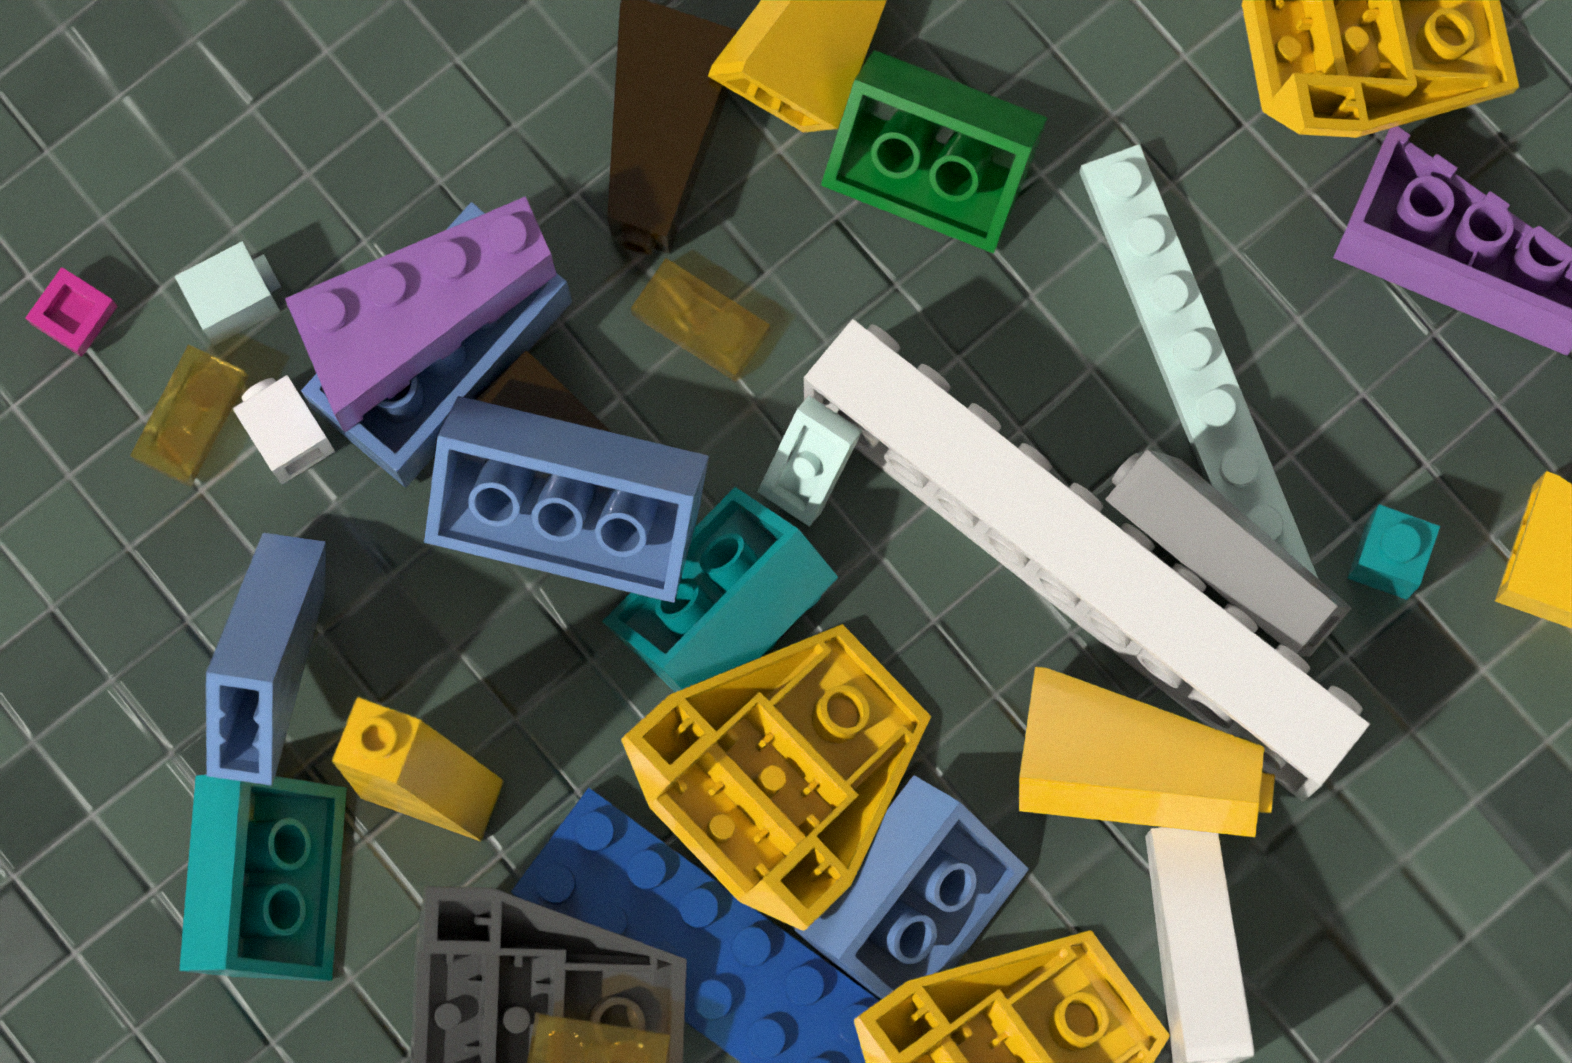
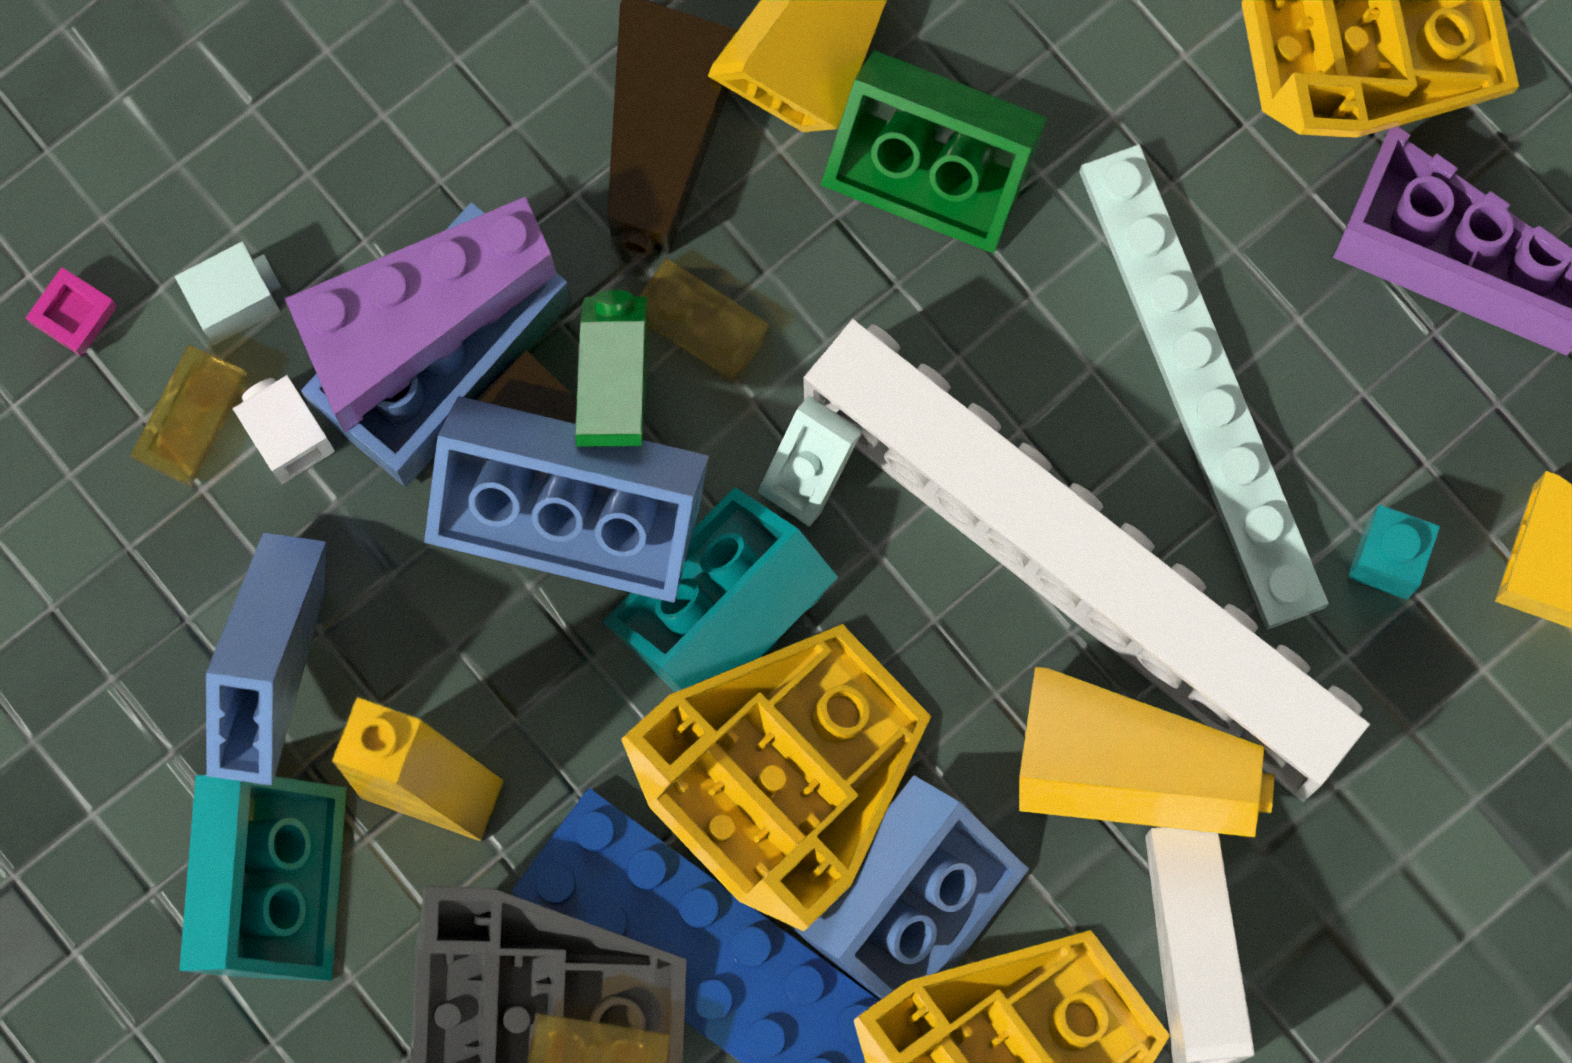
(612, 370): none -> slope
(1226, 550): light grey slope -> none

